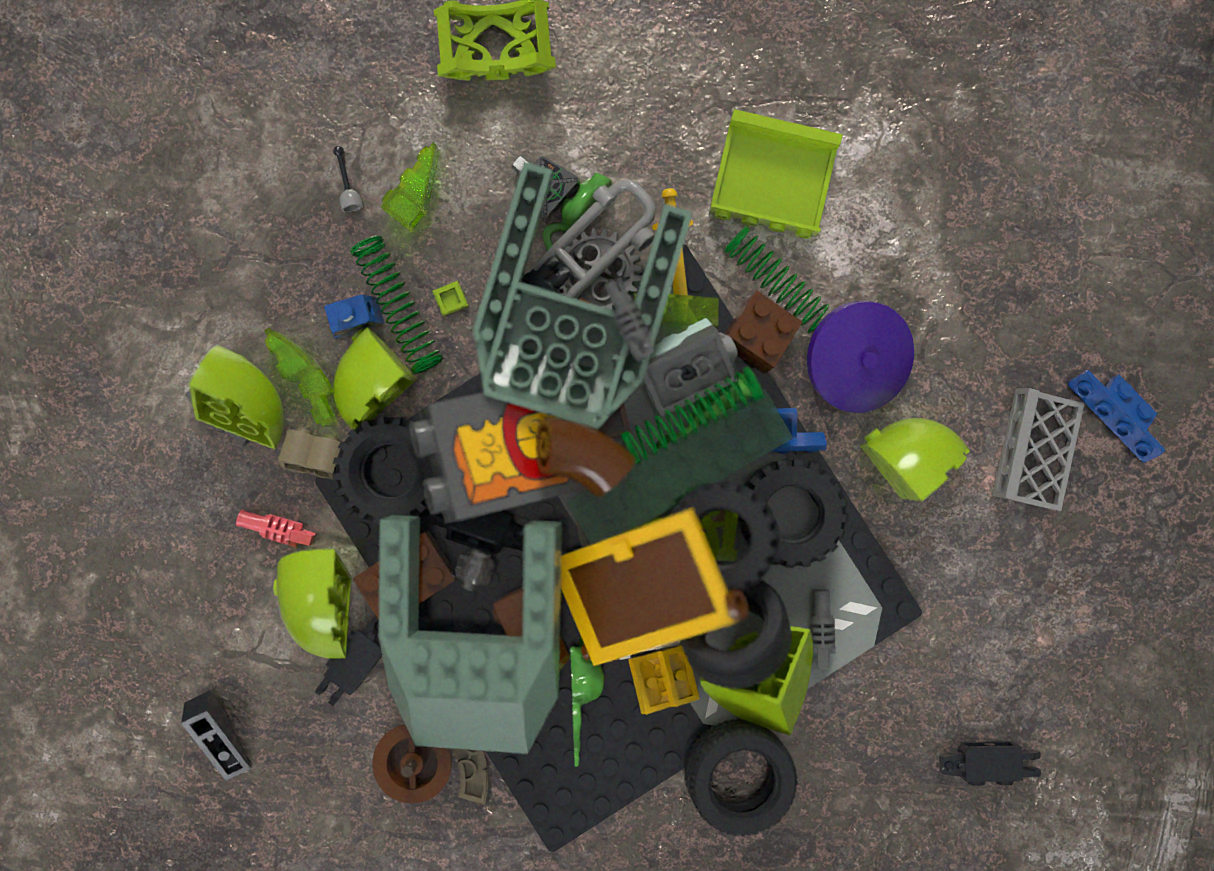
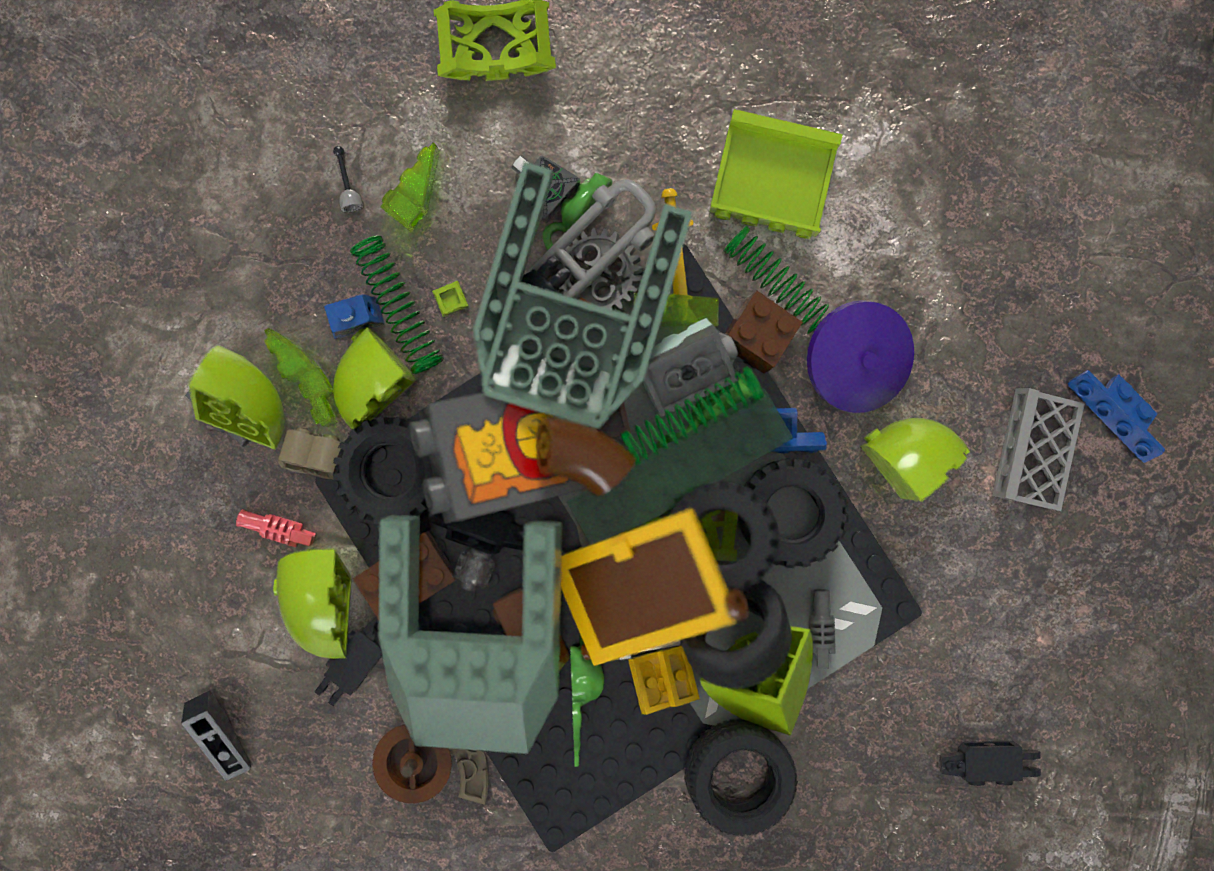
(630, 321): dark grey hinge -> none

